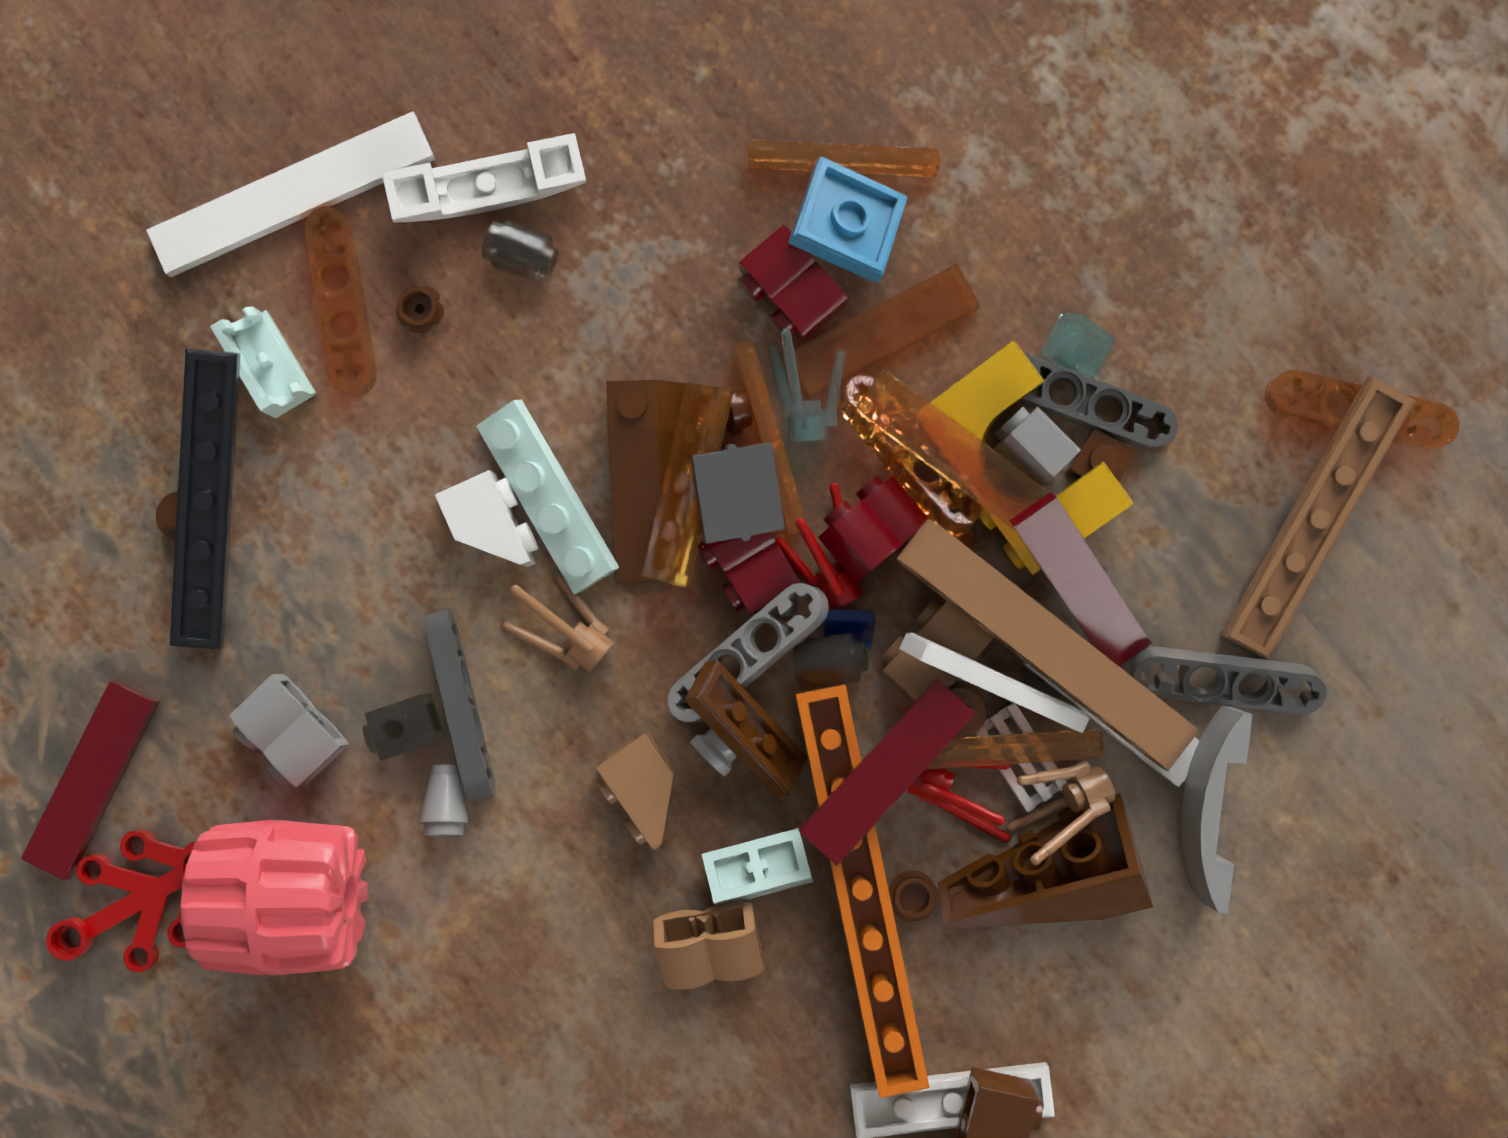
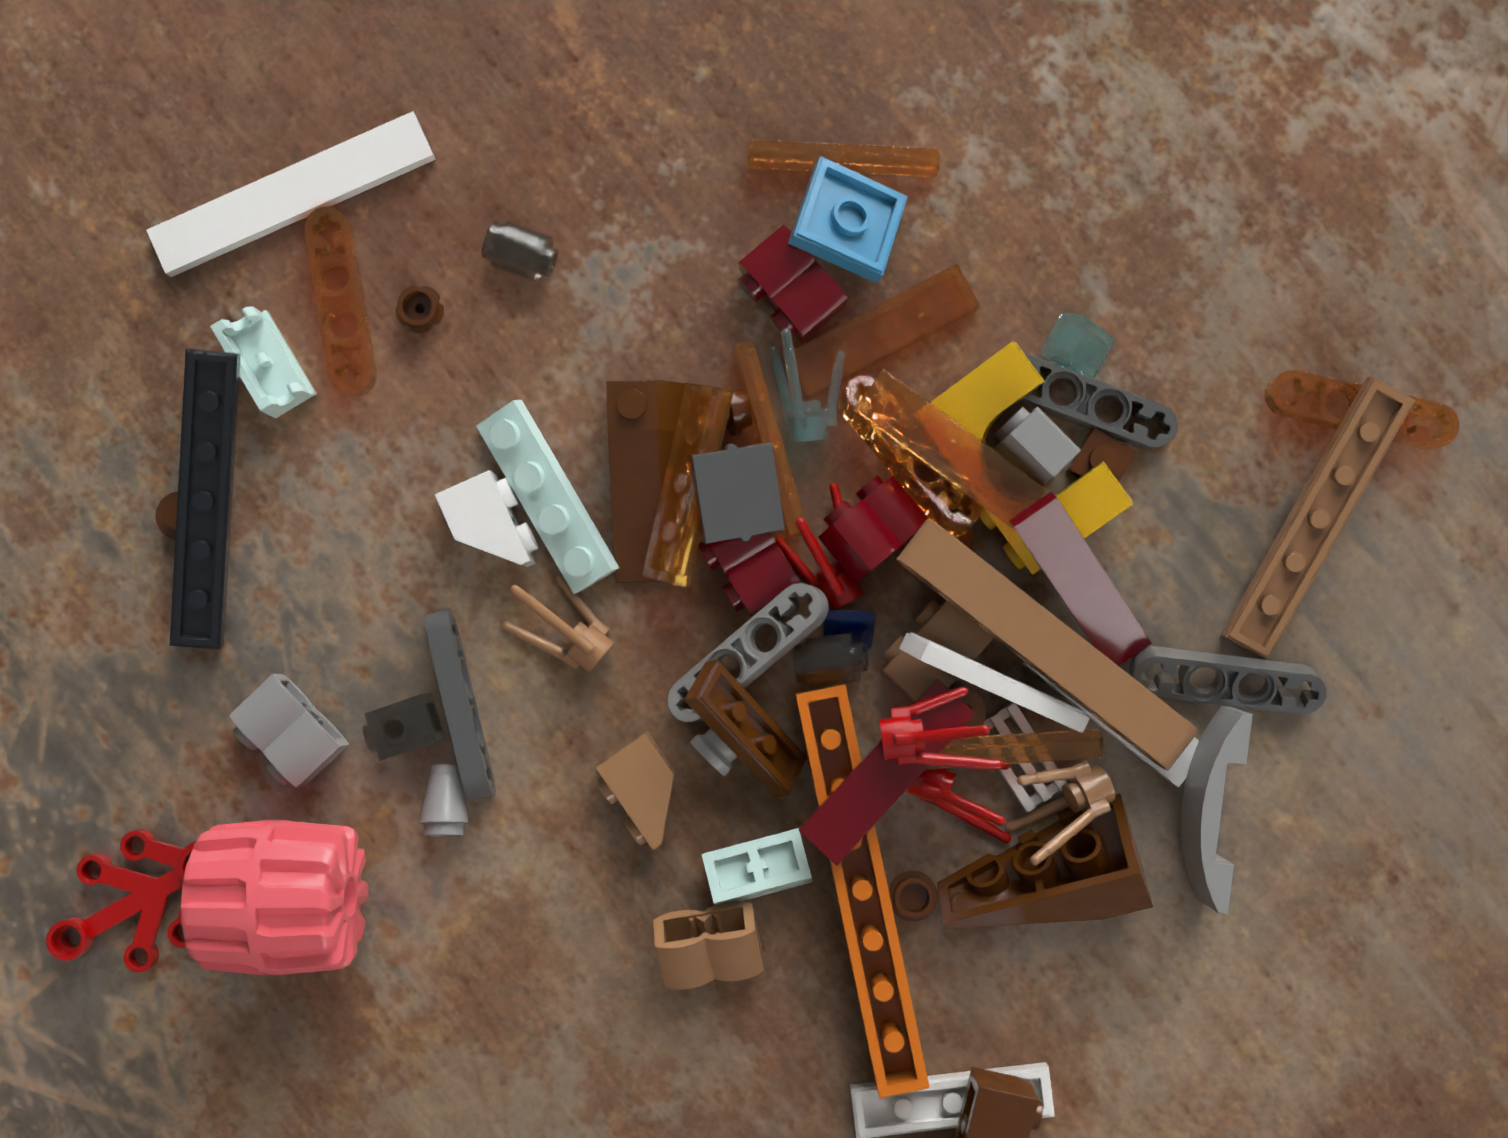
(90, 780): dark red tile -> none
(484, 183): white slope -> none
(905, 736): none -> red plant

